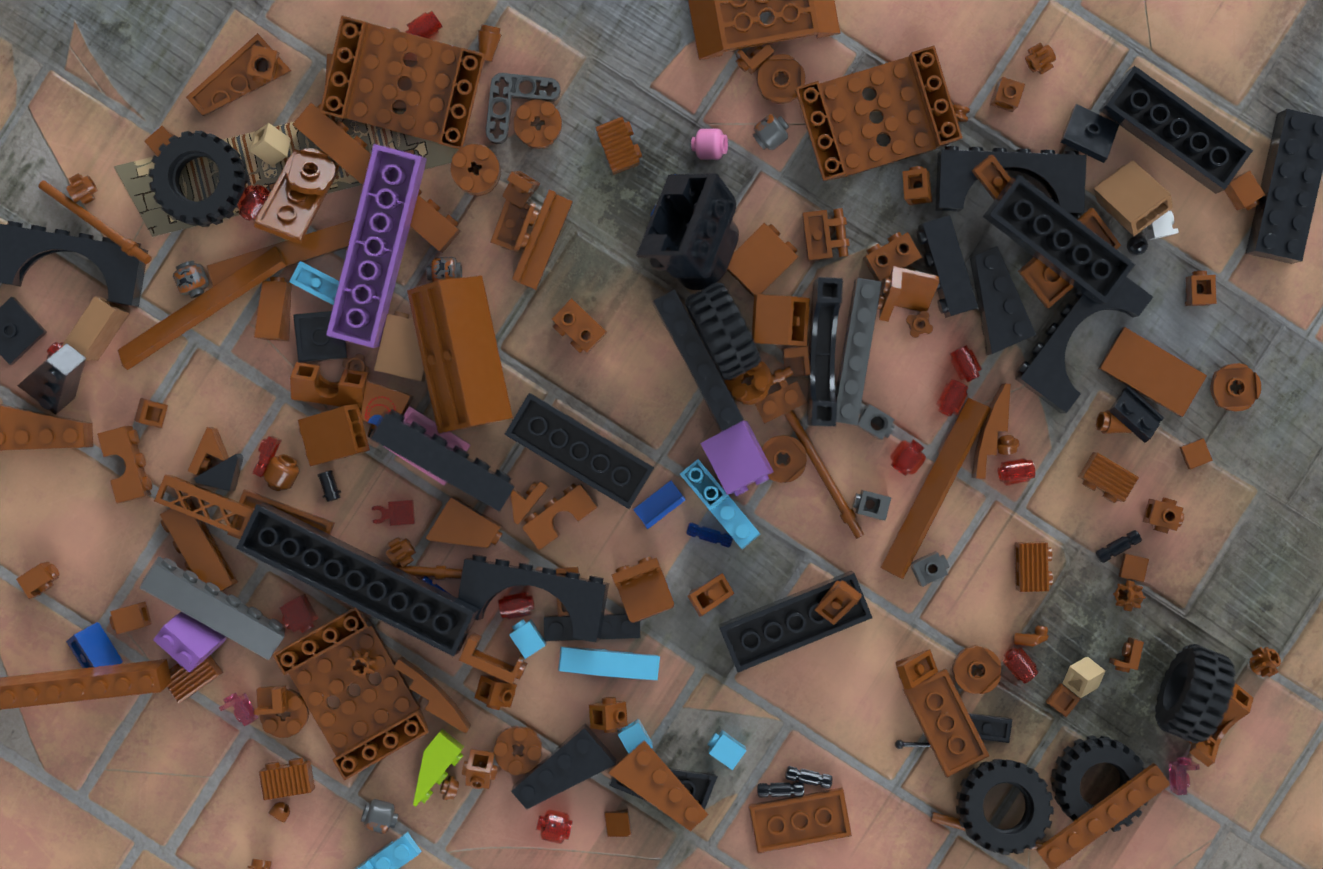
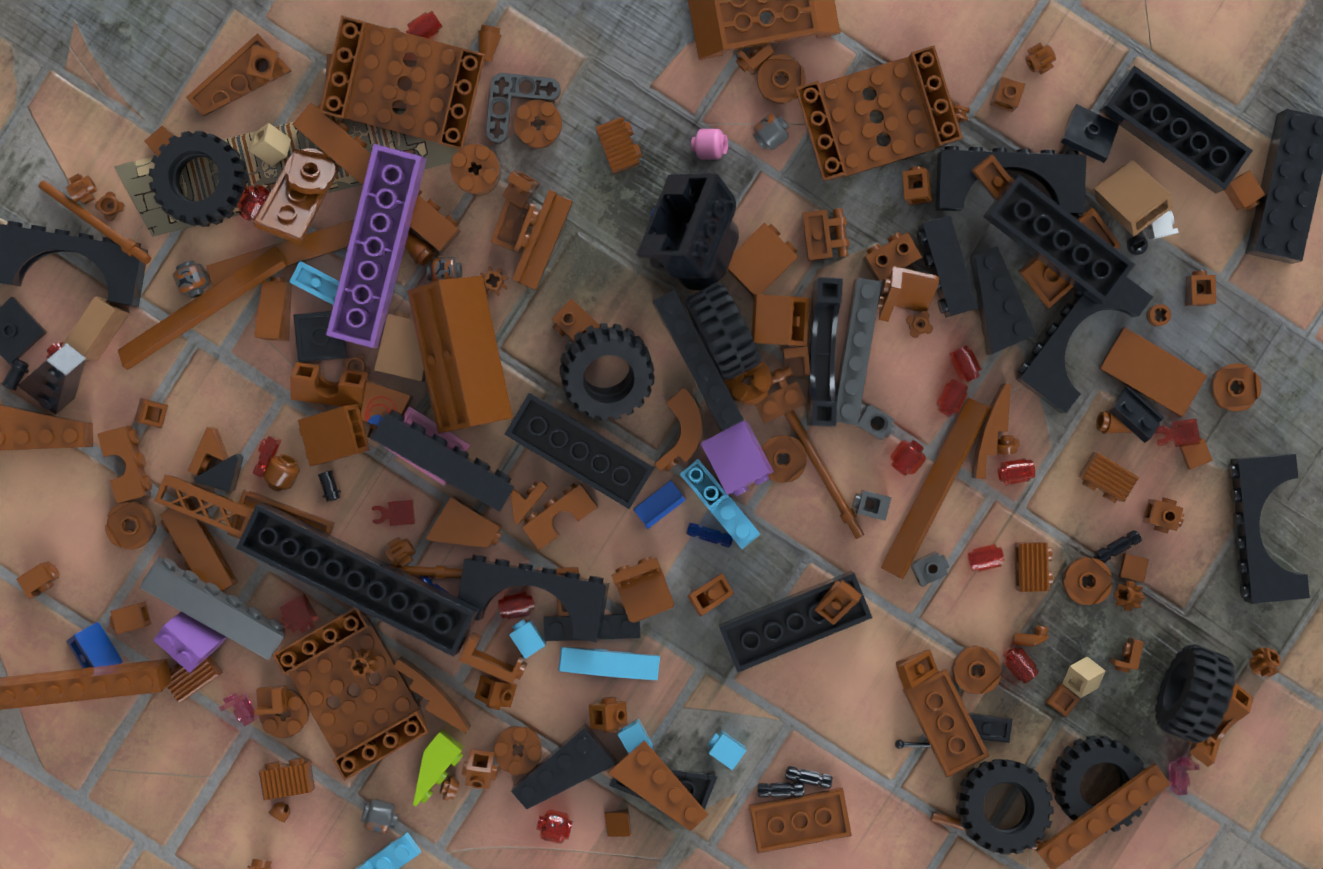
(15, 374): none -> black pin
(102, 205): none -> dark orange plate
(117, 520): none -> dark orange plate
(419, 250): none -> dark orange cone
(500, 284): none -> dark orange gear
(615, 399): none -> black tyre
(691, 428): none -> dark orange arch
(985, 558): none -> clear red brick
(1101, 581): none -> dark orange plate
(1151, 315): none -> dark orange bush
(1181, 432): none -> clear red plate
(1252, 484): none -> black arch

